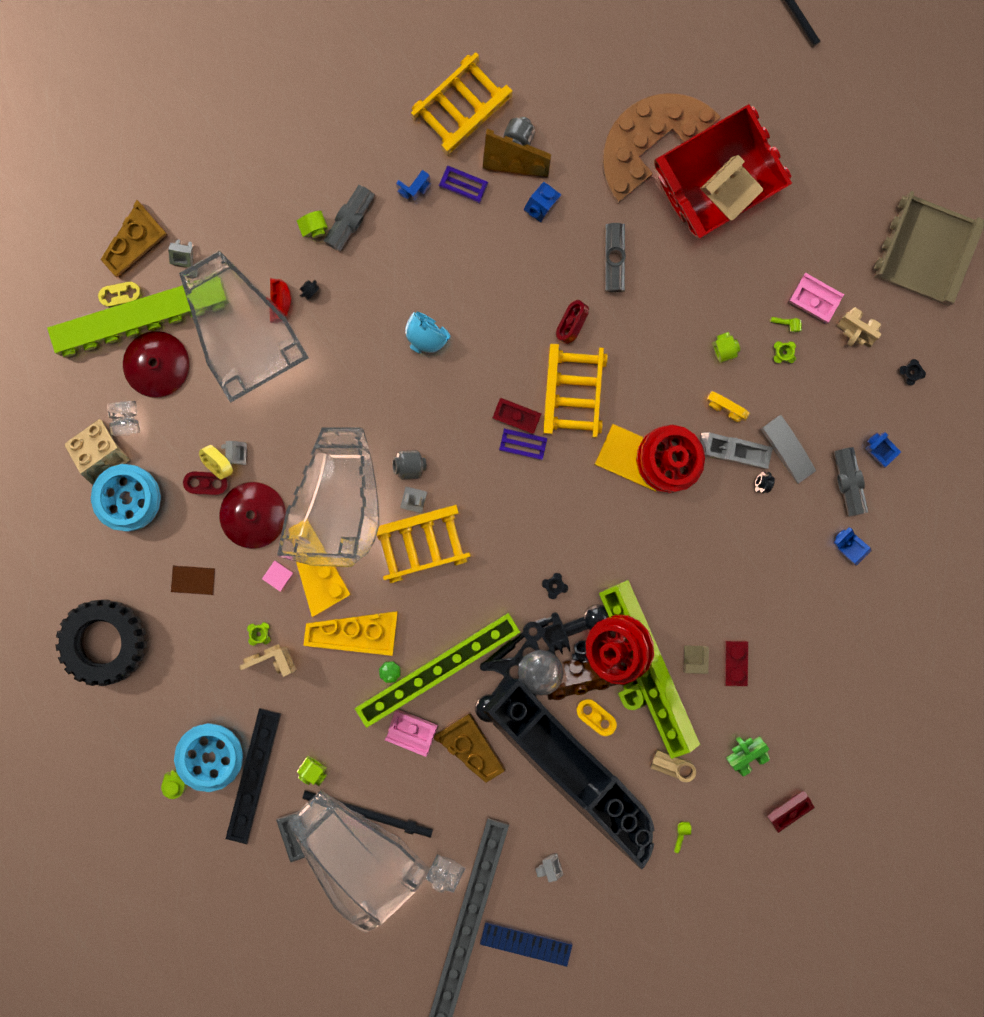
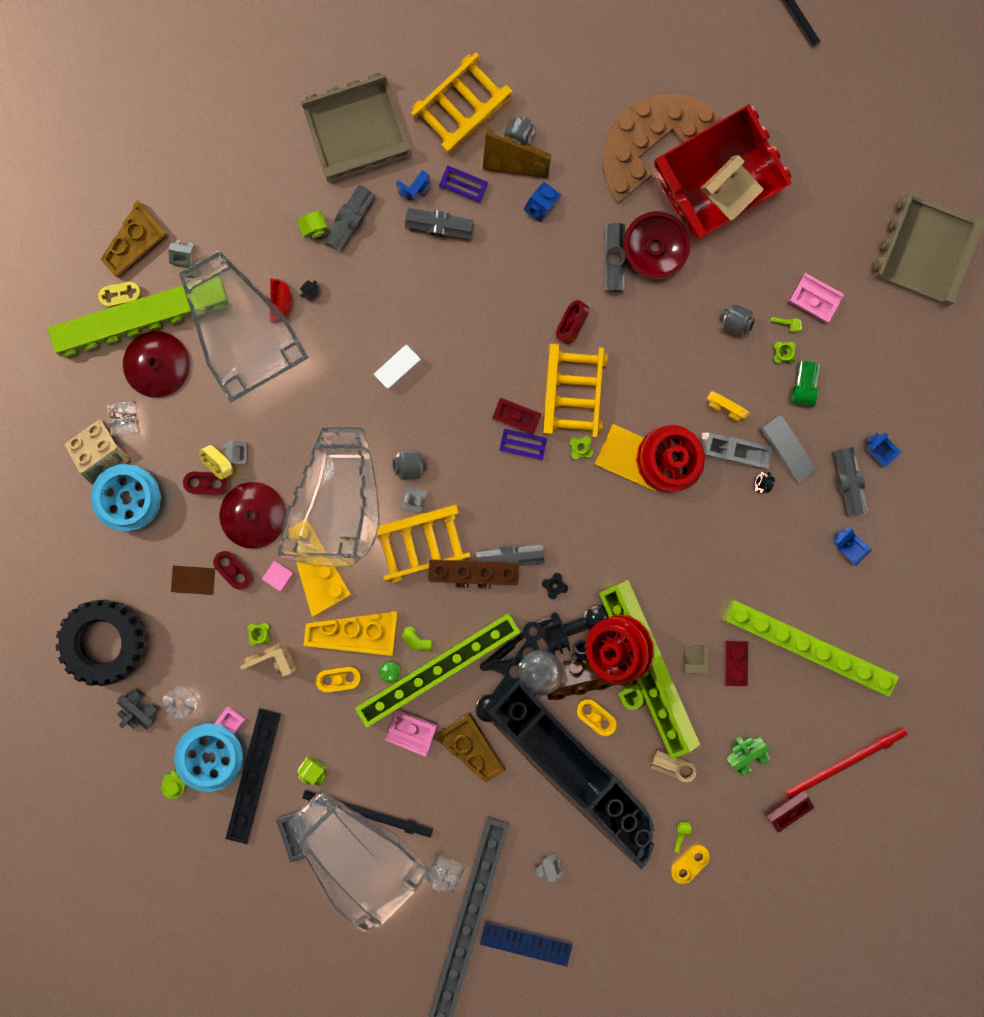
(128, 703): none -> dark grey hips
(187, 698): none -> clear brick
(230, 719): none -> bright pink tile
(232, 571): none -> dark red plate
(338, 678): none -> yellow plate
(355, 126): none -> dark tan panel
(397, 367): none -> white slope
(414, 642): none -> lime arm
(425, 334): medium azure cylinder -> none
(439, 223): none -> dark grey piece
(473, 572): none -> reddish brown bracket
(514, 554): none -> dark grey piece
(585, 442): none -> lime plate
(667, 234): none -> dark red dish
(689, 863): none -> yellow plate
(726, 347): lime plate -> none
(737, 320): none -> dark grey head
(805, 390): none -> green piece
(810, 648): none -> lime brick
(858, 330): tan hips -> none
(885, 741): none -> red bar
(910, 378): black plate -> none

